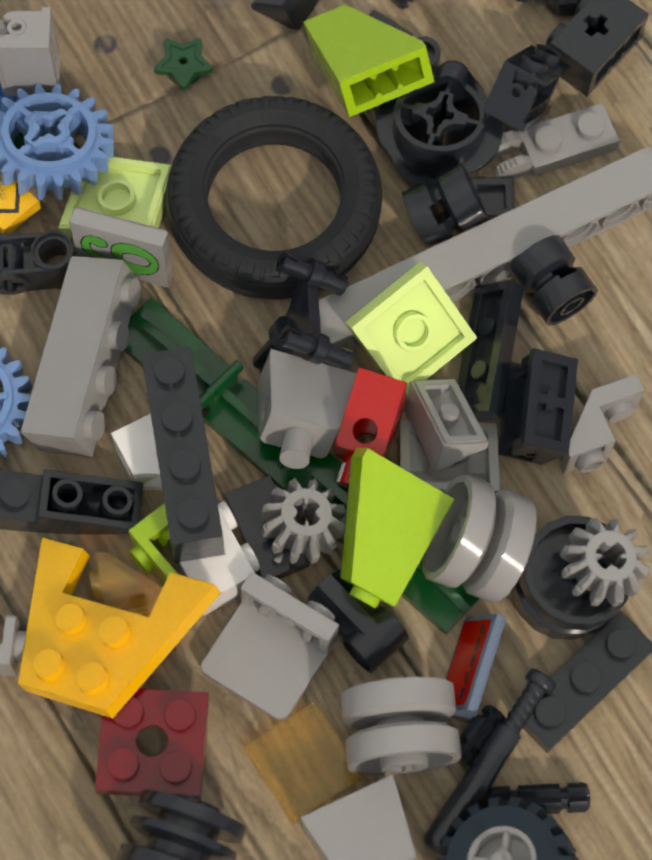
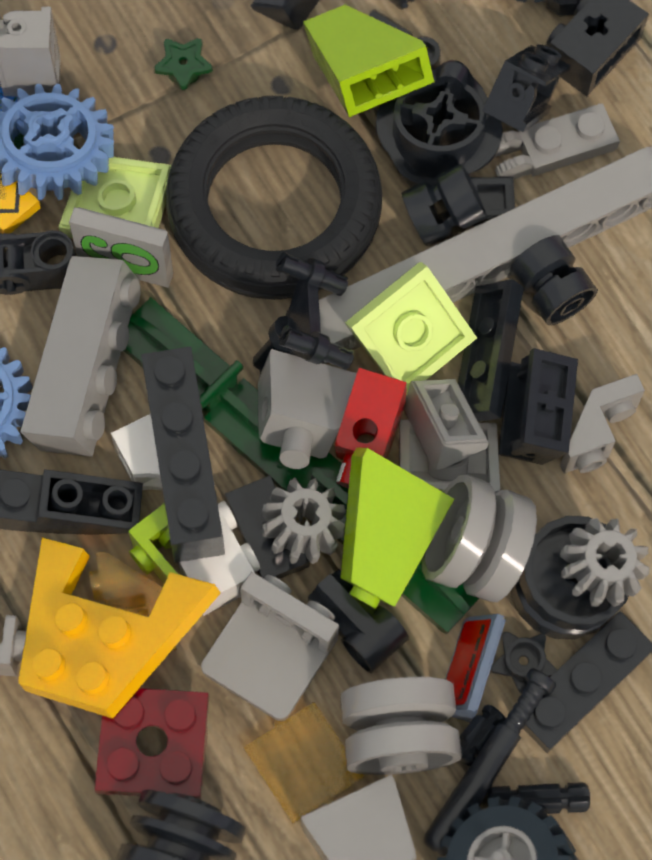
(517, 647): none -> black plate

